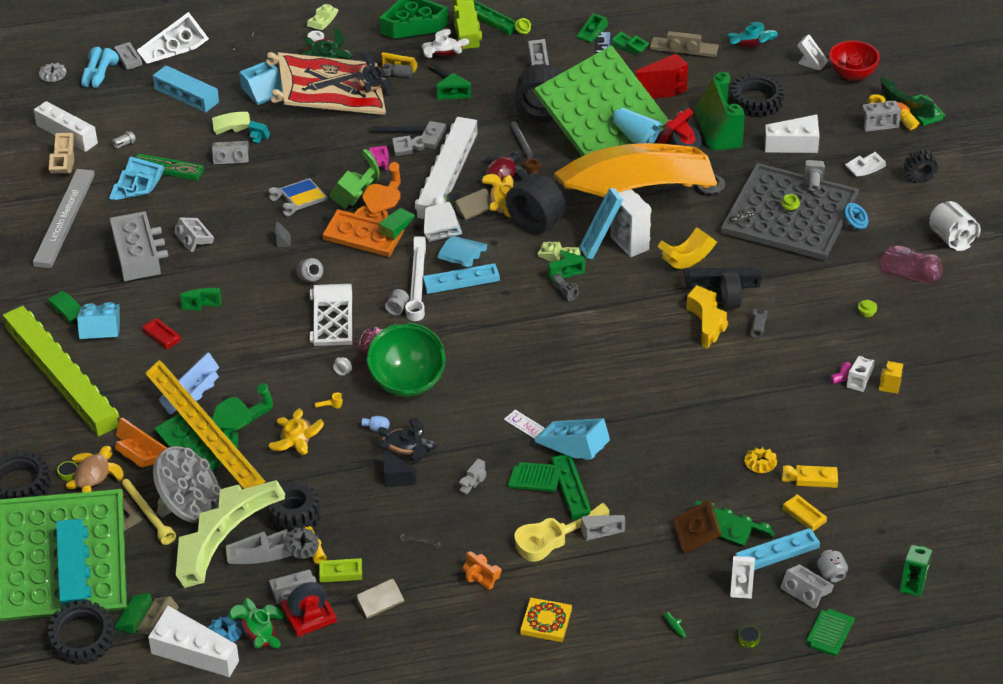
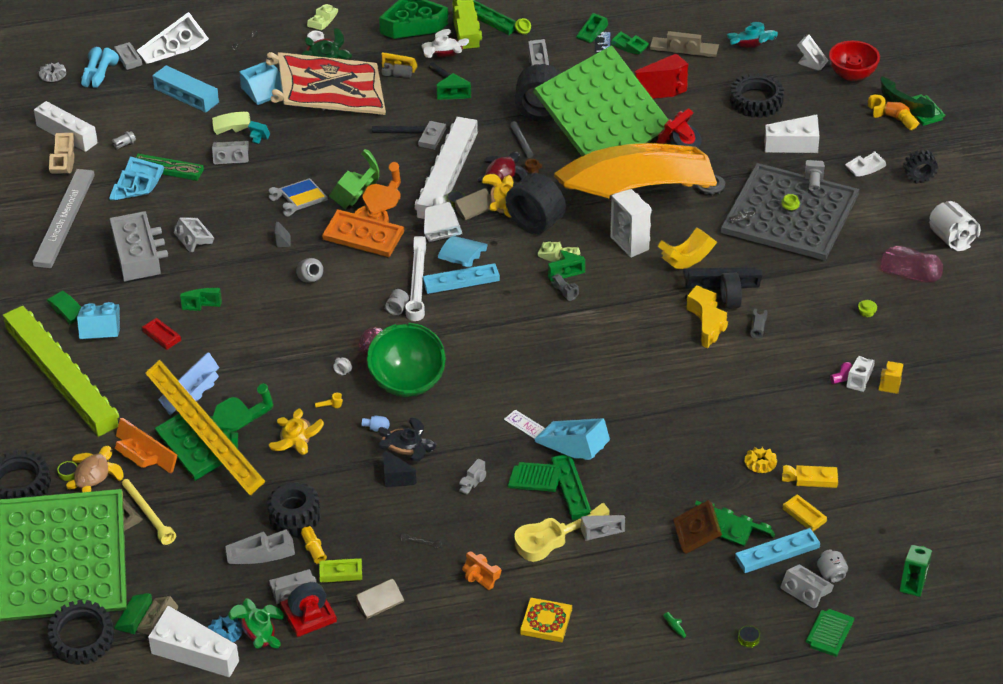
(72, 561): teal brick -> none
(184, 484): light grey bracket -> none
(214, 525): yellowish green arch -> none
(294, 546): dark grey gear -> none
(332, 296): white piece -> none
(371, 76): black animal -> none
(381, 156): dark pink plate -> none
(395, 223): green slope -> none
(404, 145): light grey plate -> none
(601, 223): medium azure plate -> none
(637, 126): medium azure cone -> none
(719, 123): green windscreen -> none
(742, 577): white slope -> none
(861, 219): dark azure gear -> none
(881, 116): light grey bracket -> none

